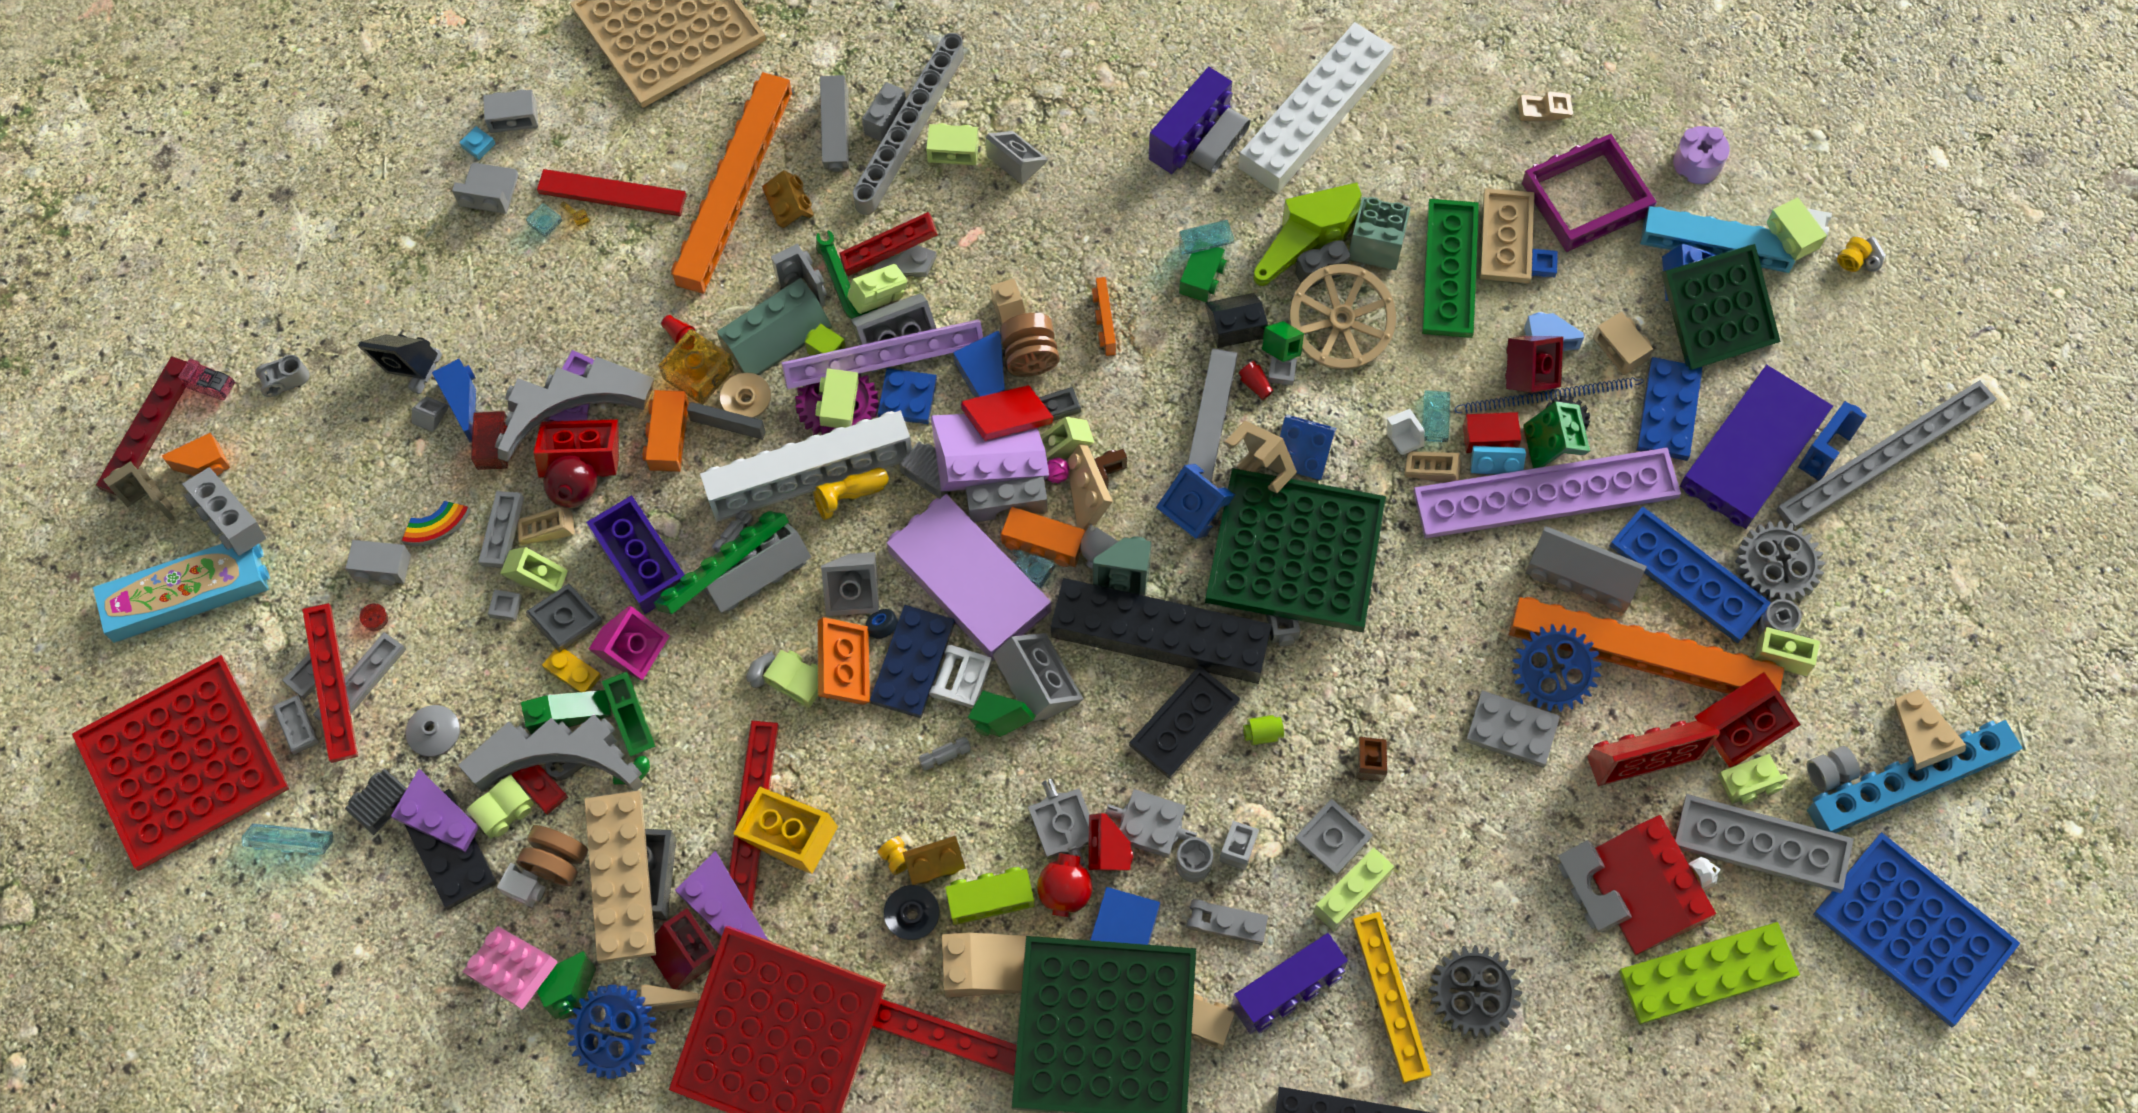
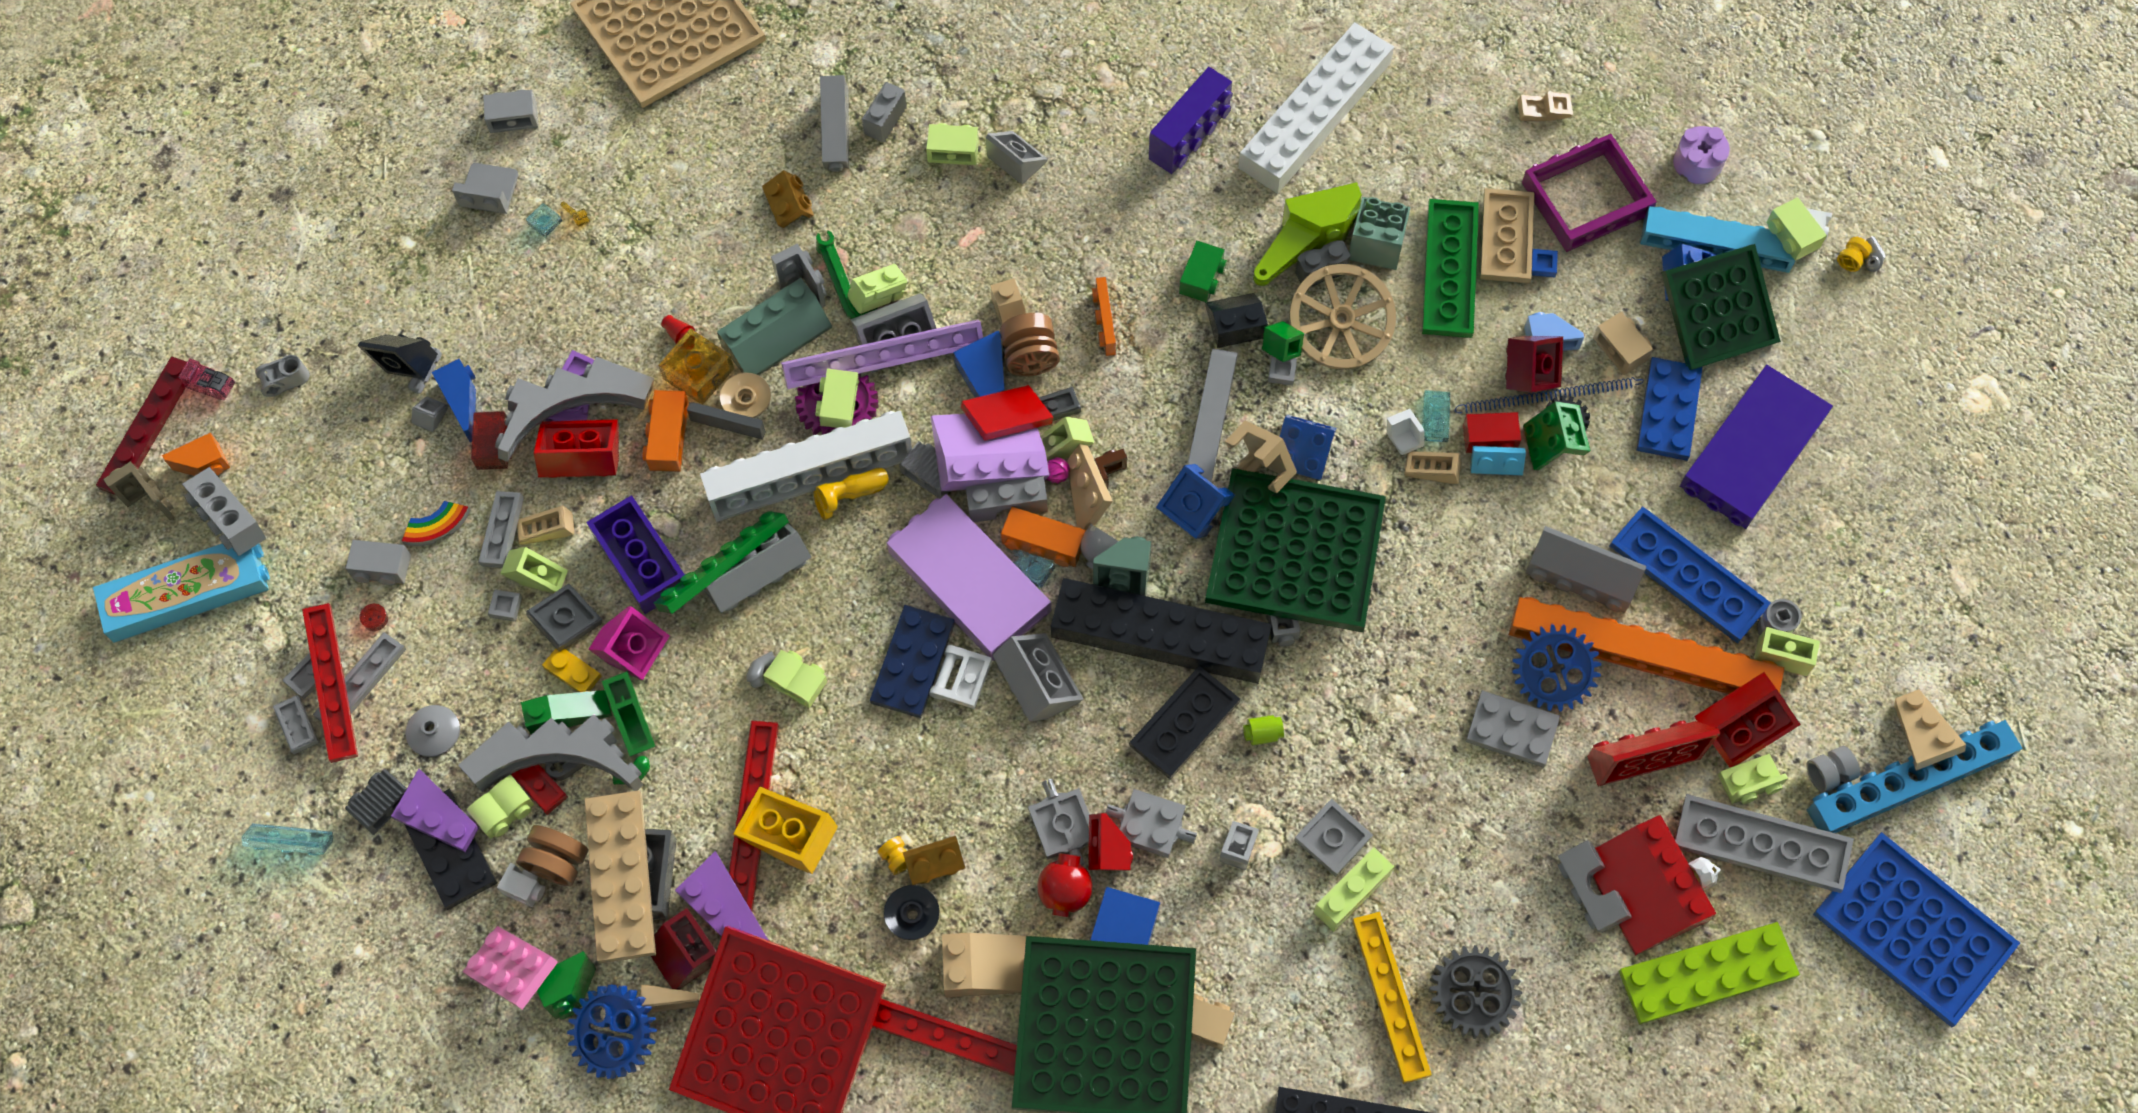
(179, 762): red plate -> none
(477, 143): medium azure plate -> none
(569, 481): dark red cylinder -> none
(611, 192): red tile -> none
(732, 183): orange brick -> none
(733, 530): light grey axle -> none
(823, 341): lime brick -> none
(843, 661): orange plate -> none
(851, 585): light grey slope -> none
(882, 623): black wheel -> none
(888, 244): red tile -> none
(905, 132): light grey beam -> none
(909, 393): blue plate -> none
(911, 262): light grey wing -> none
(944, 753): light grey axle -> none
(989, 895): lime brick -> none
(999, 714): green slope -> none
(1194, 859): light grey wheel -> none
(1205, 237): clear light blue bracket -> none
(1221, 140): light grey beam -> none
(1228, 922): light grey plate -> none
(1255, 379): red cone -> none
(1289, 983): dark purple brick -> none
(1372, 759): reddish brown slope -> none
(1546, 493): lavender plate -> none
(1803, 559): light grey gear -> none
(1821, 455): blue panel -> none
(1886, 454): light grey plate -> none

